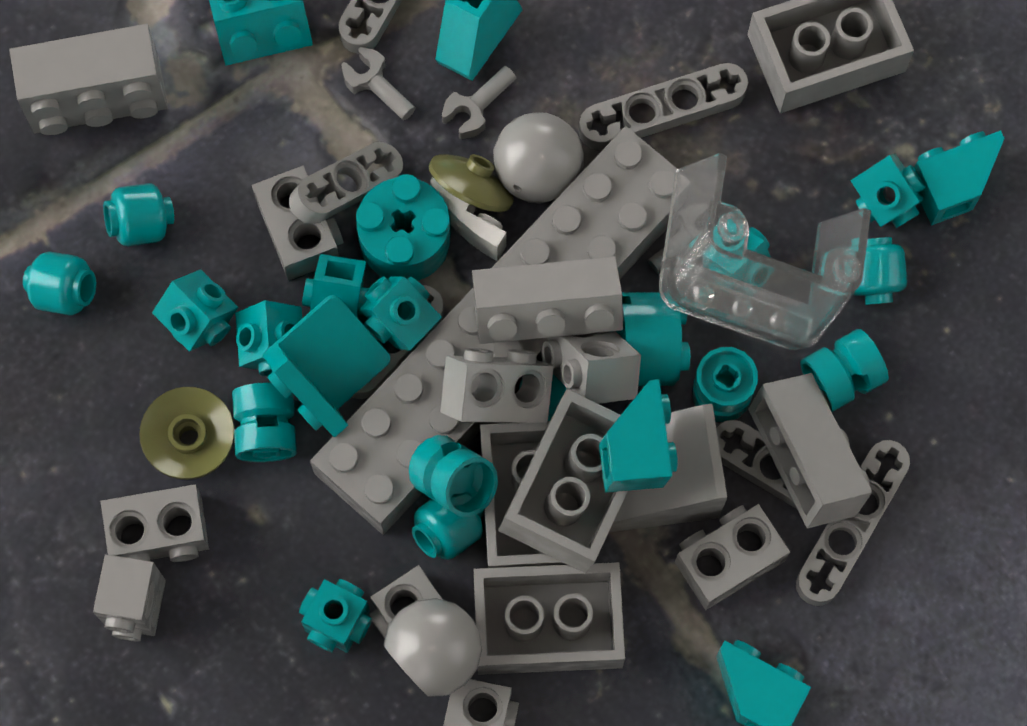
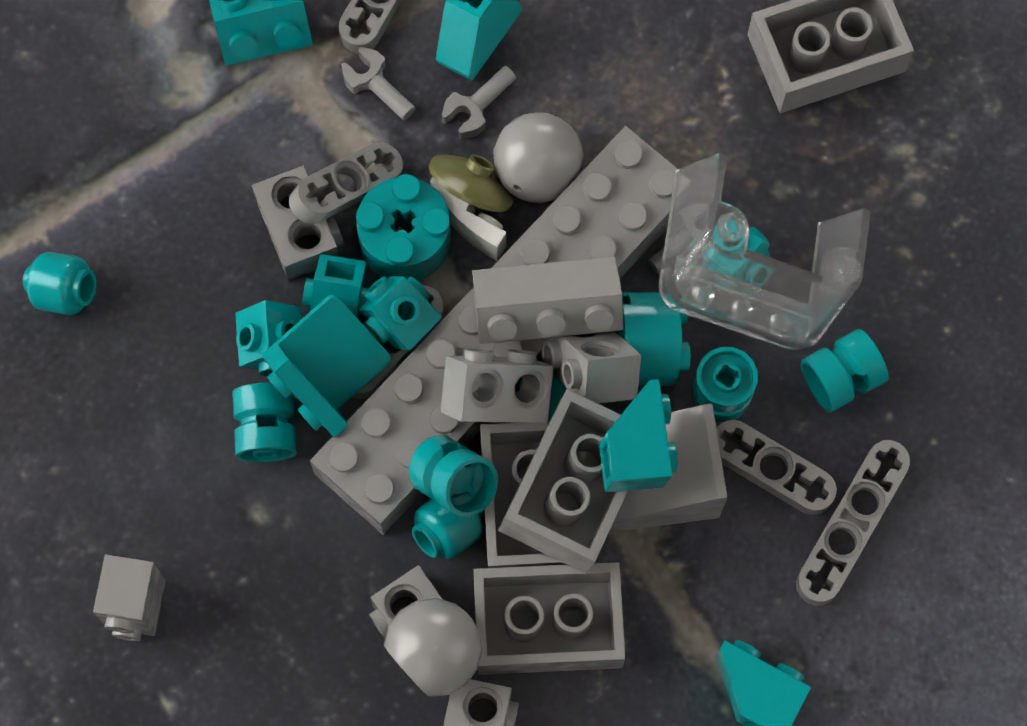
(89, 79): light grey brick -> none
(138, 214): teal head -> none
(154, 513): light grey brick -> none
(183, 411): olive dish -> none
(195, 310): teal brick -> none
(335, 632): teal brick -> none
(660, 99): light grey beam -> none
(737, 564): light grey brick -> none
(810, 450): light grey brick -> none
(872, 189): teal brick -> none
(883, 271): teal head -> none
(957, 176): teal slope -> none

